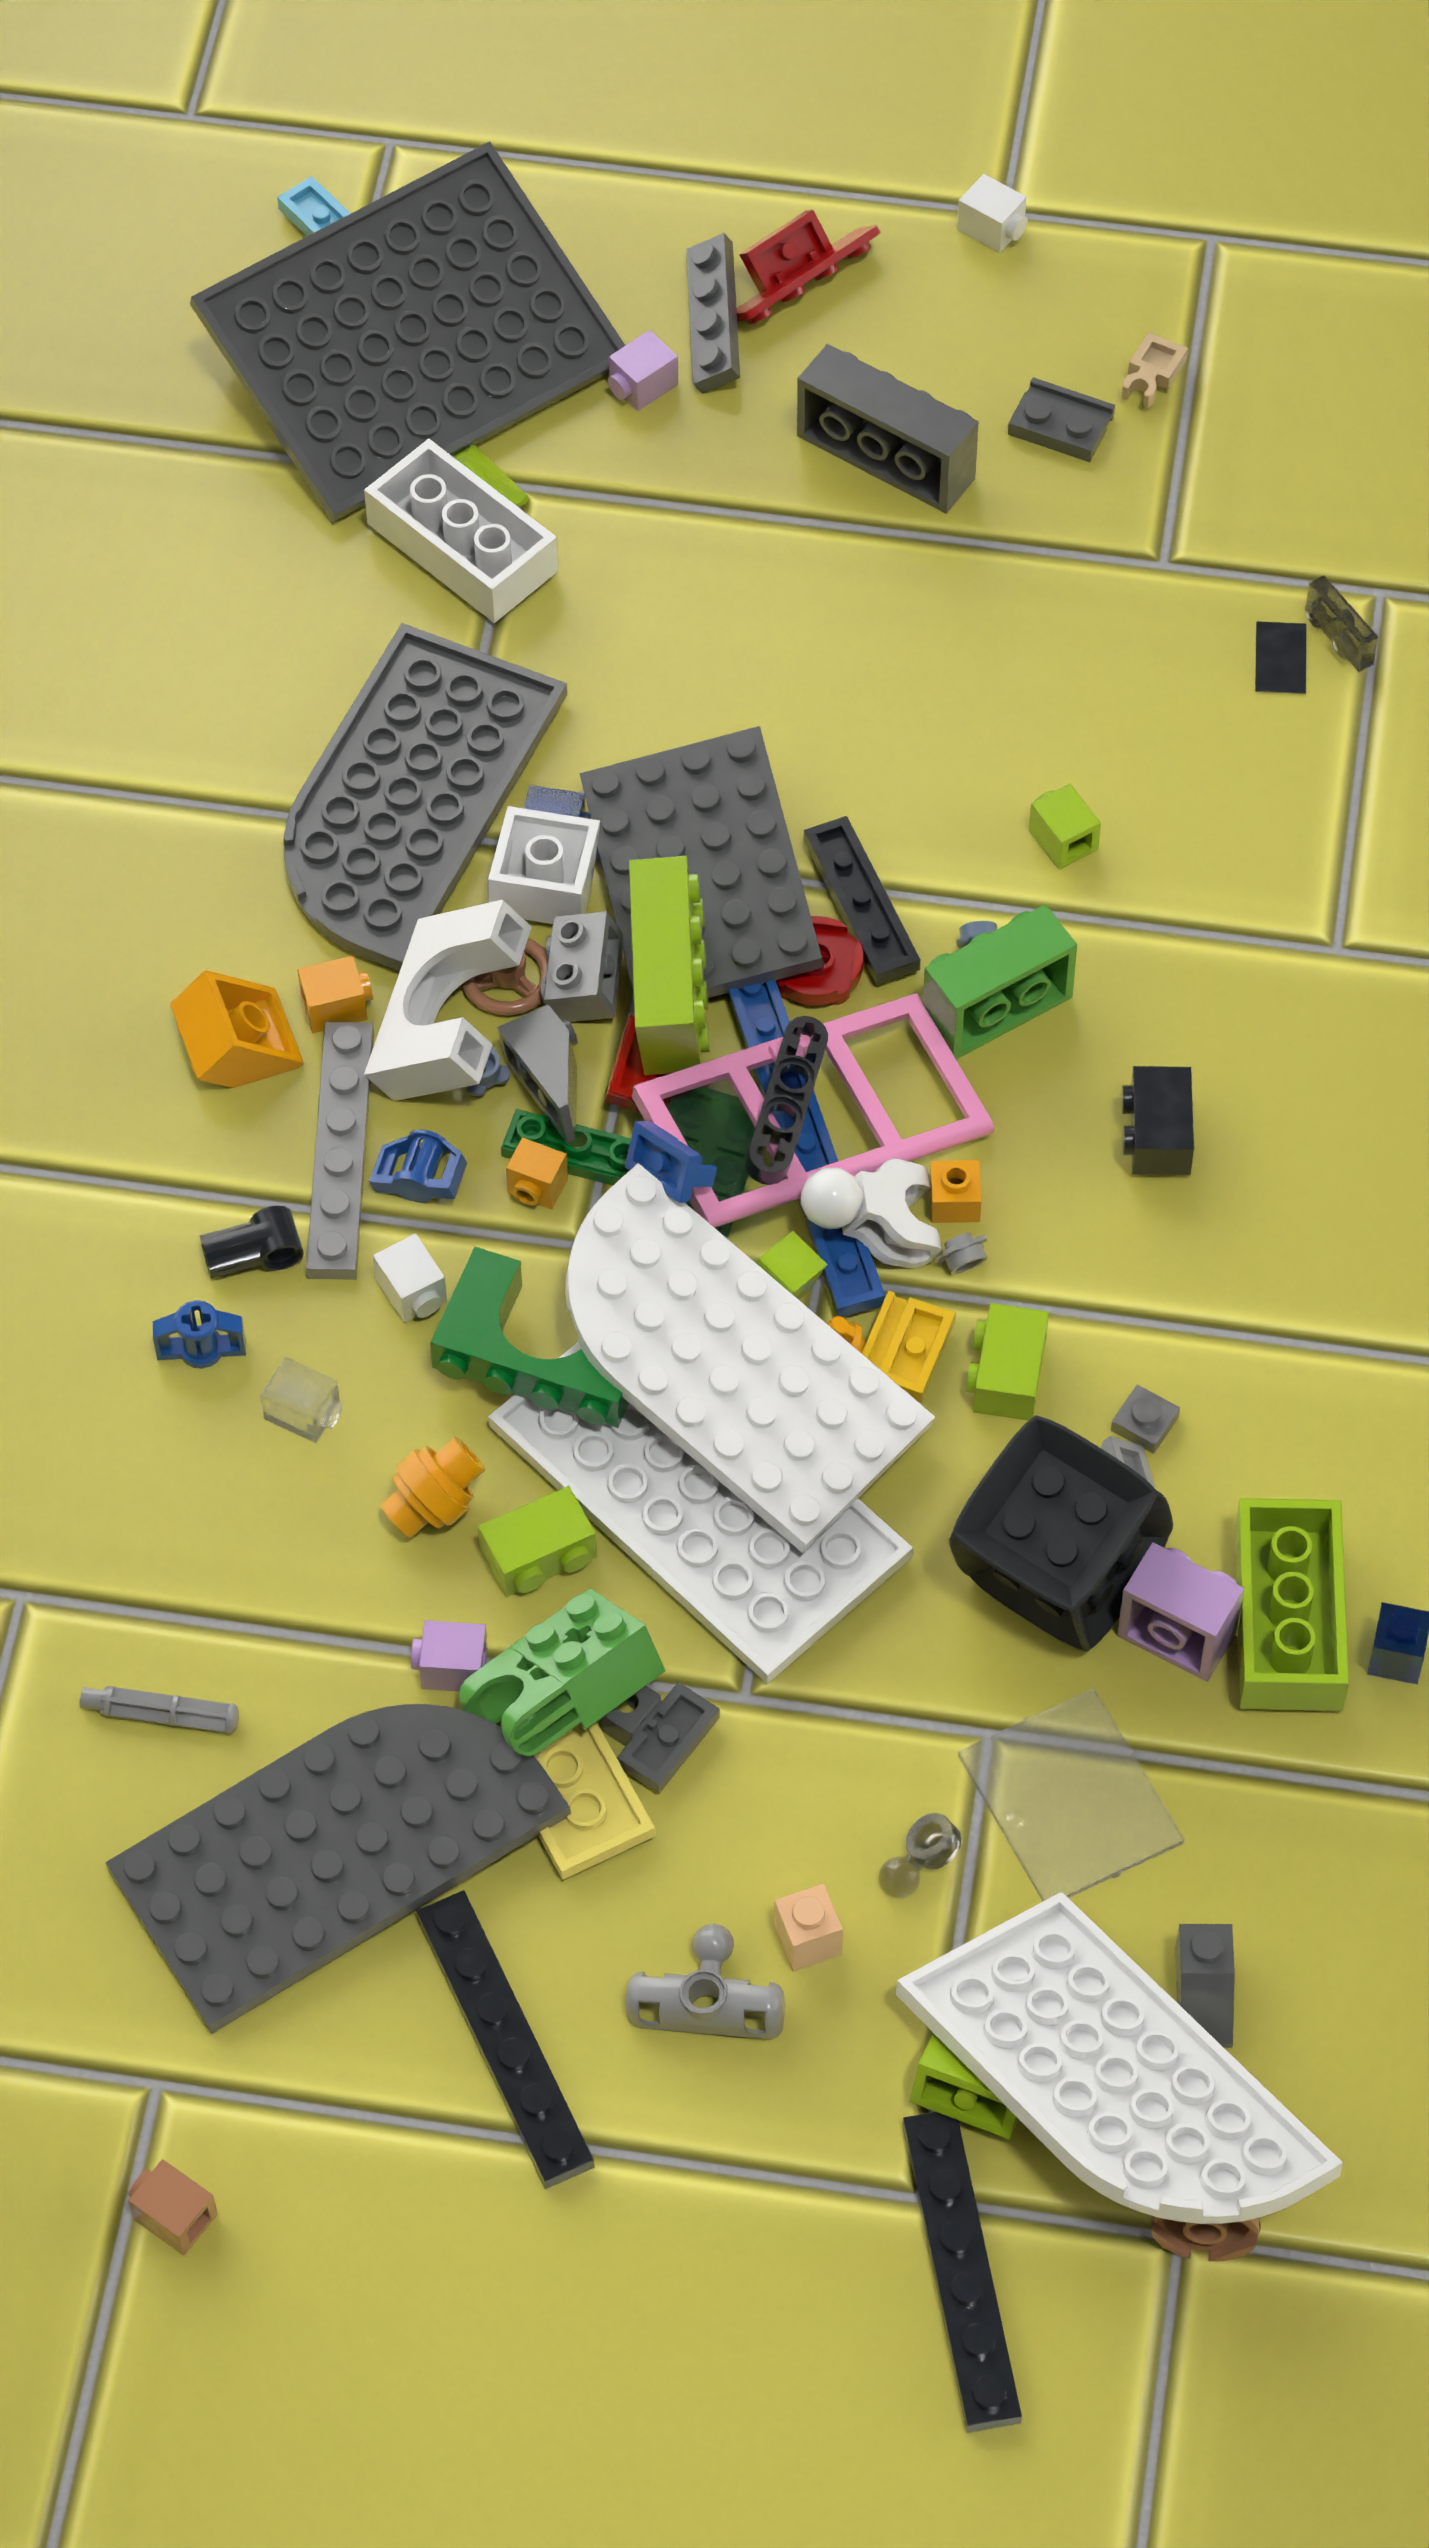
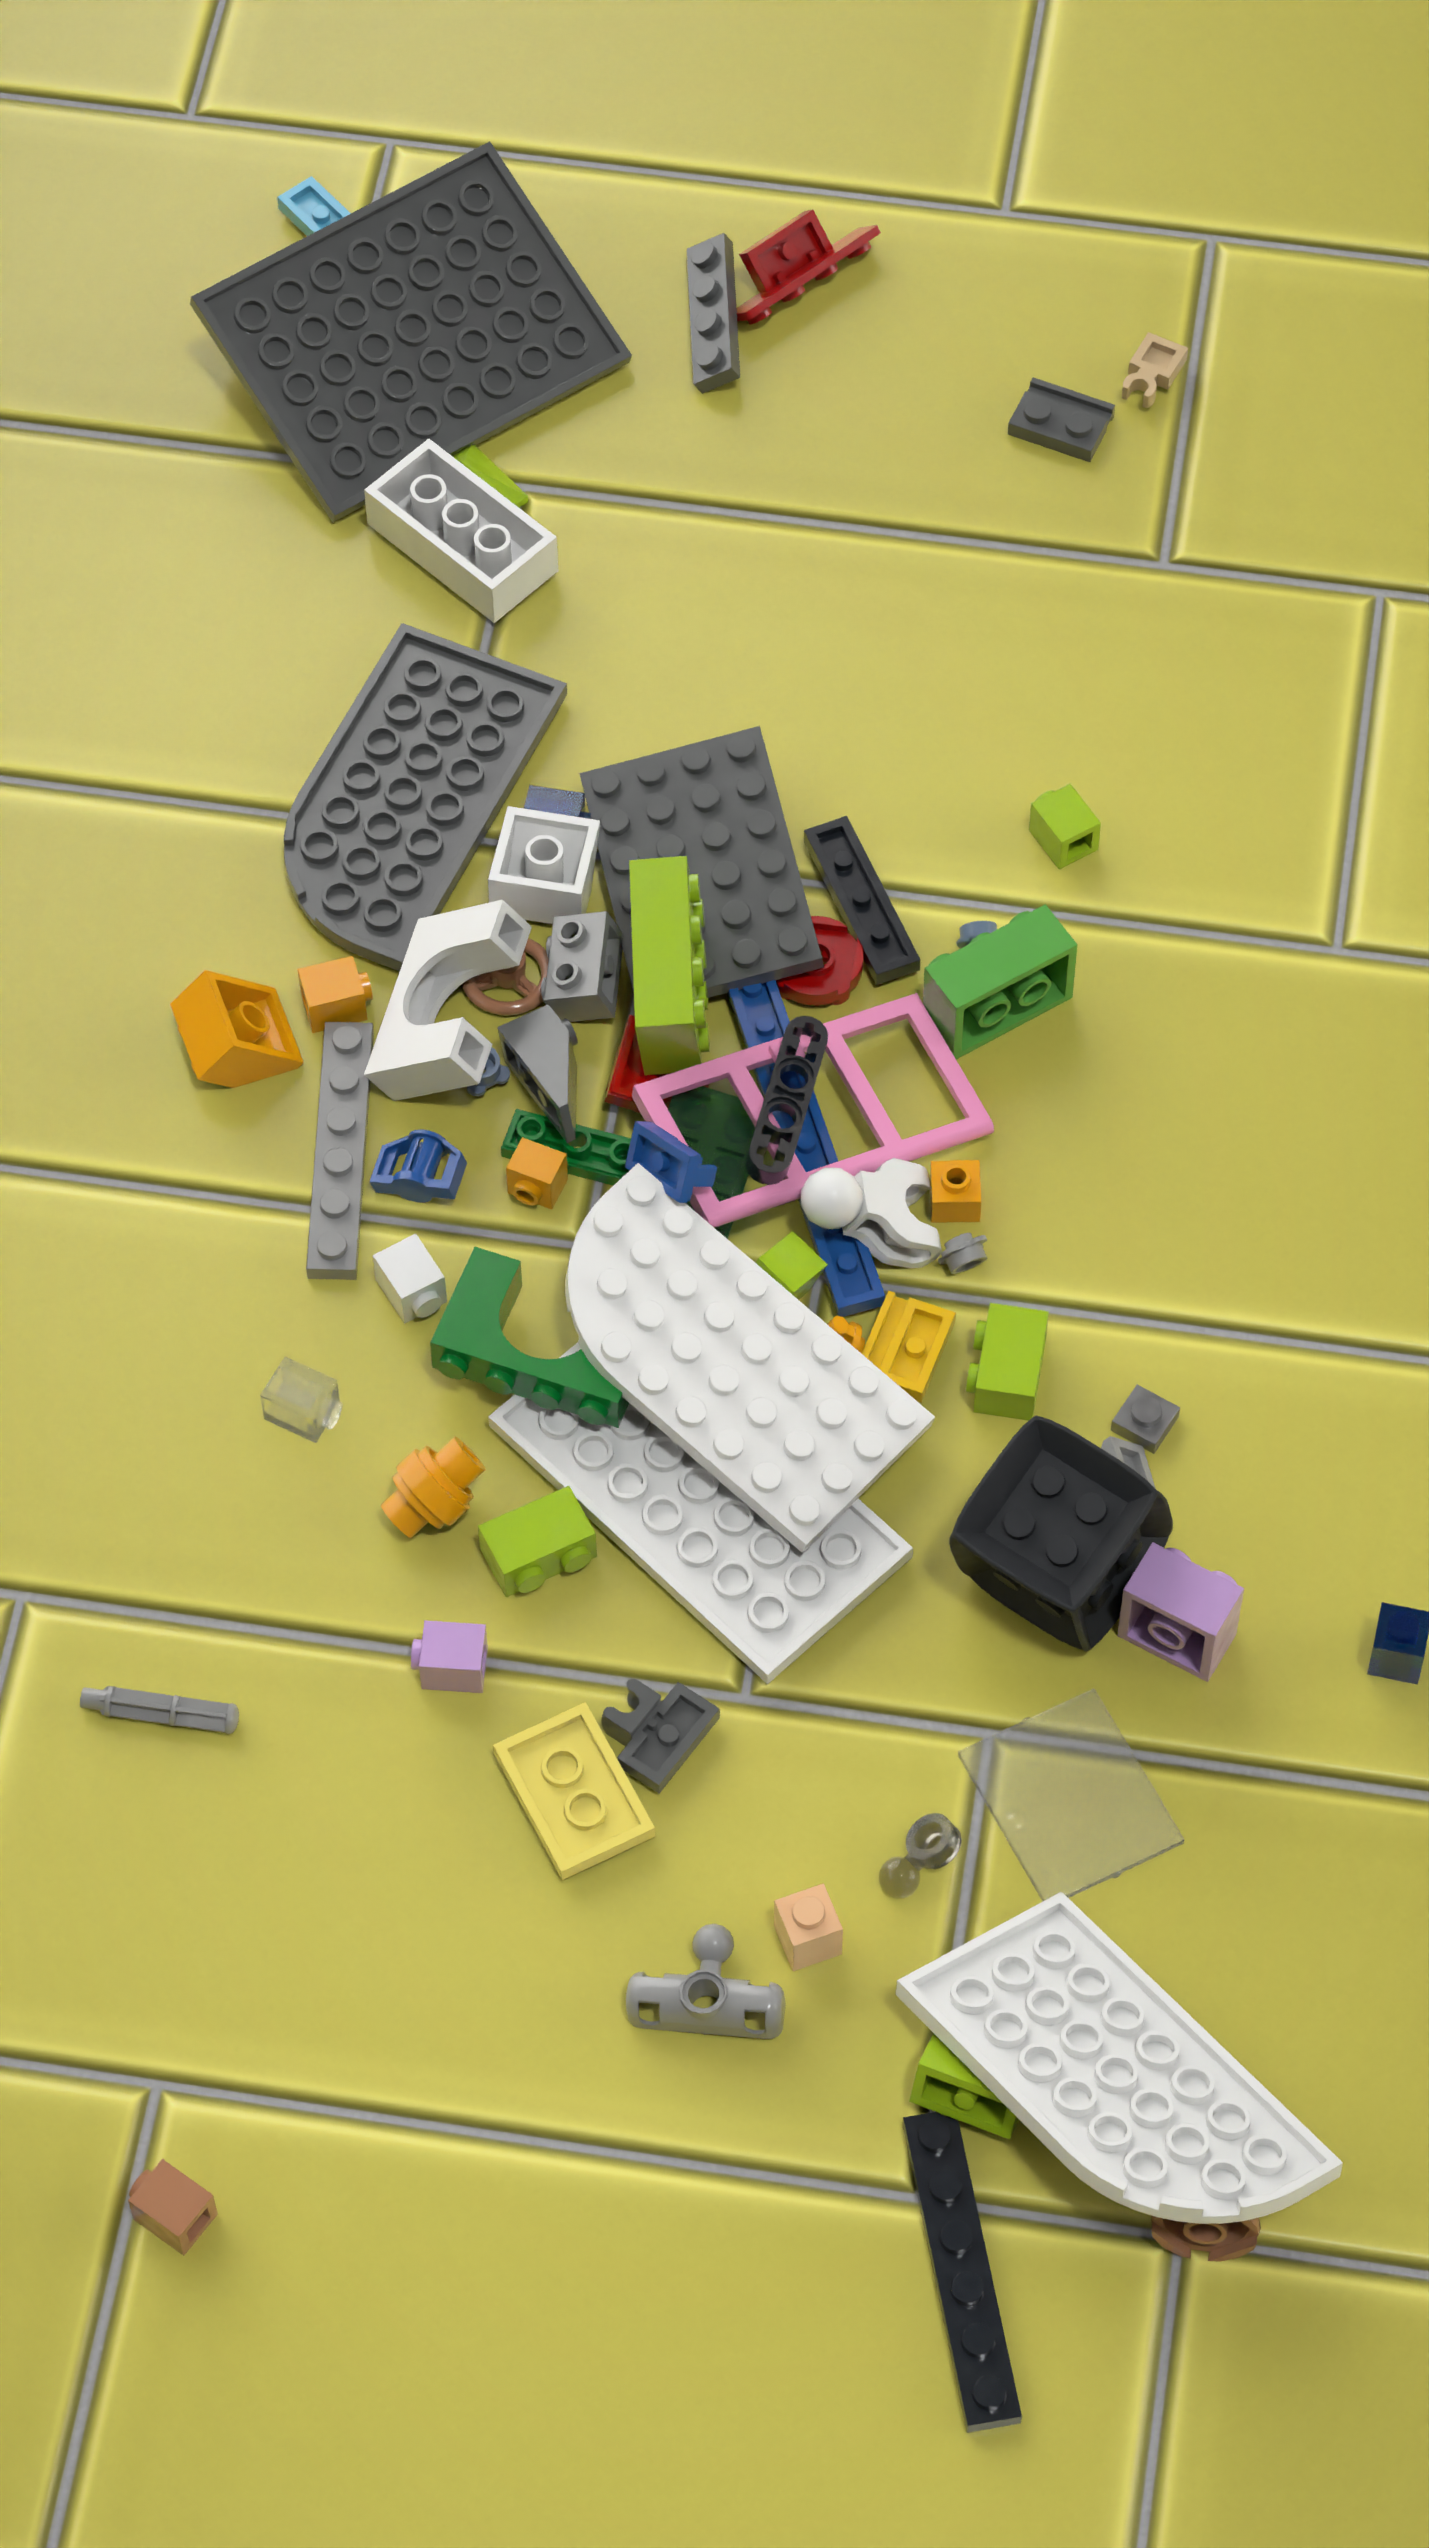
(201, 1344): blue piece -> none
(265, 1240): black piece -> none
(330, 1849): dark grey plate -> none
(505, 2039): black plate -> none
(563, 1673): bright green brick -> none
(643, 370): lavender brick -> none
(887, 428): dark grey brick -> none
(992, 213): white brick -> none
(1160, 1120): black brick -> none
(1207, 1977): dark grey slope -> none
(1280, 657): black sticker -> none
(1291, 1604): lime brick -> none
(1341, 624): clear smoke plate -> none

